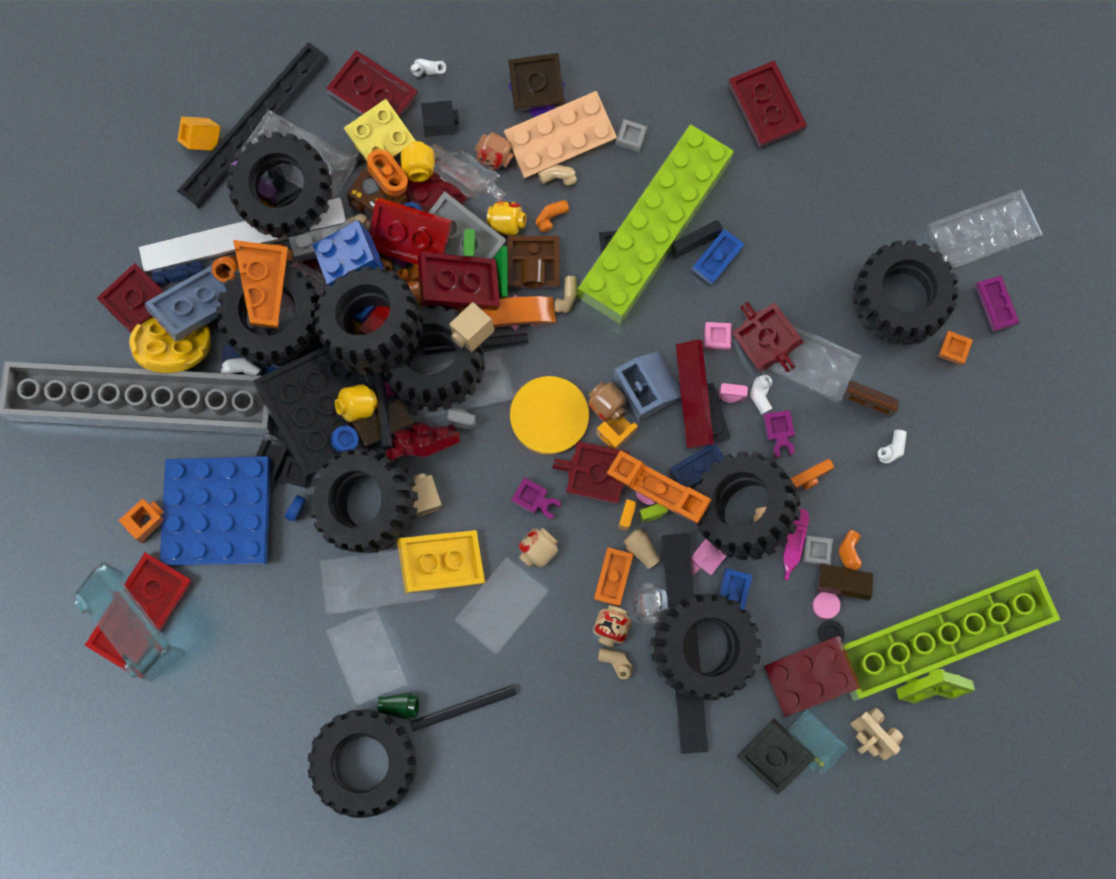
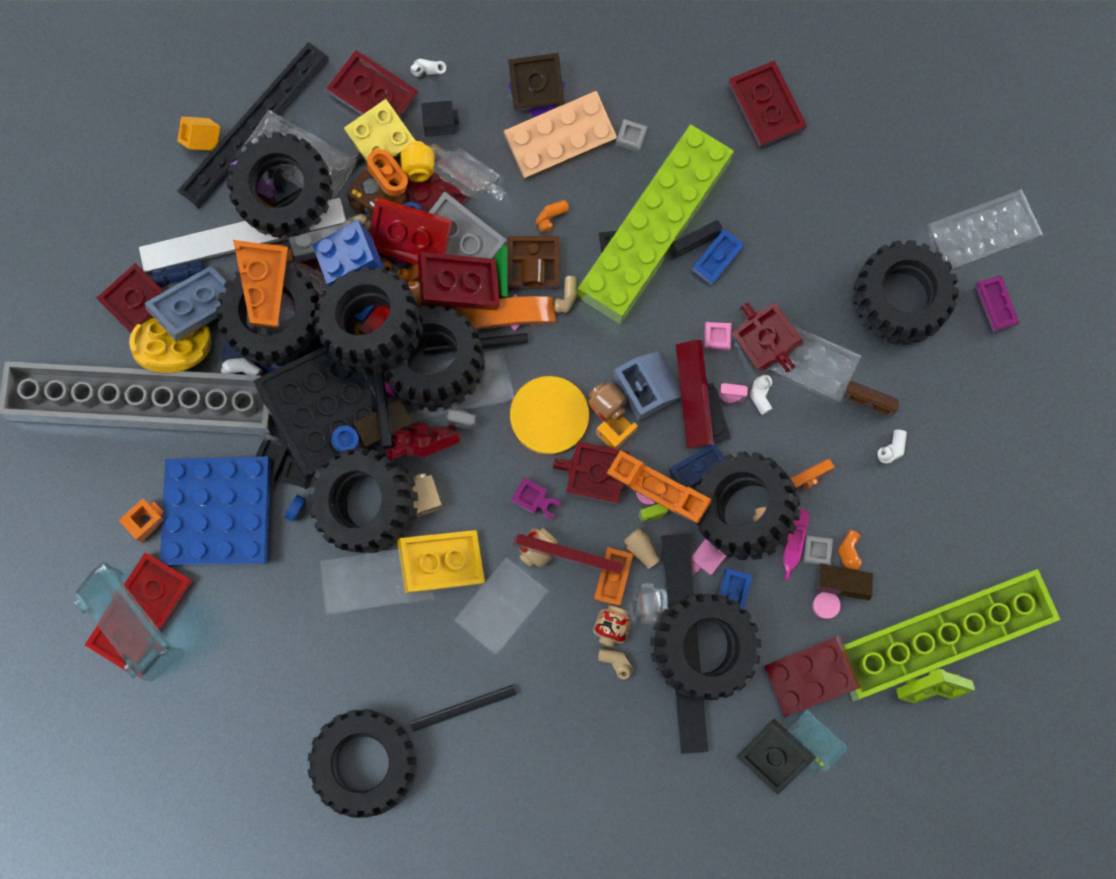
(221, 270): orange cone -> none
(356, 403): yellow head -> none
(366, 657): clear plate -> none
(399, 705): dark green cone -> none
(469, 242): bright green tile -> none
(471, 327): tan brick -> none
(493, 151): nougat head -> none
(506, 218): yellow head -> none
(558, 171): tan arm -> none
(567, 554): none -> dark red tile
(627, 515): light orange tile -> none
(778, 429): magenta plate -> none
(828, 630): black tile -> none
(874, 737): tan hips -> none
(955, 348): orange plate -> none

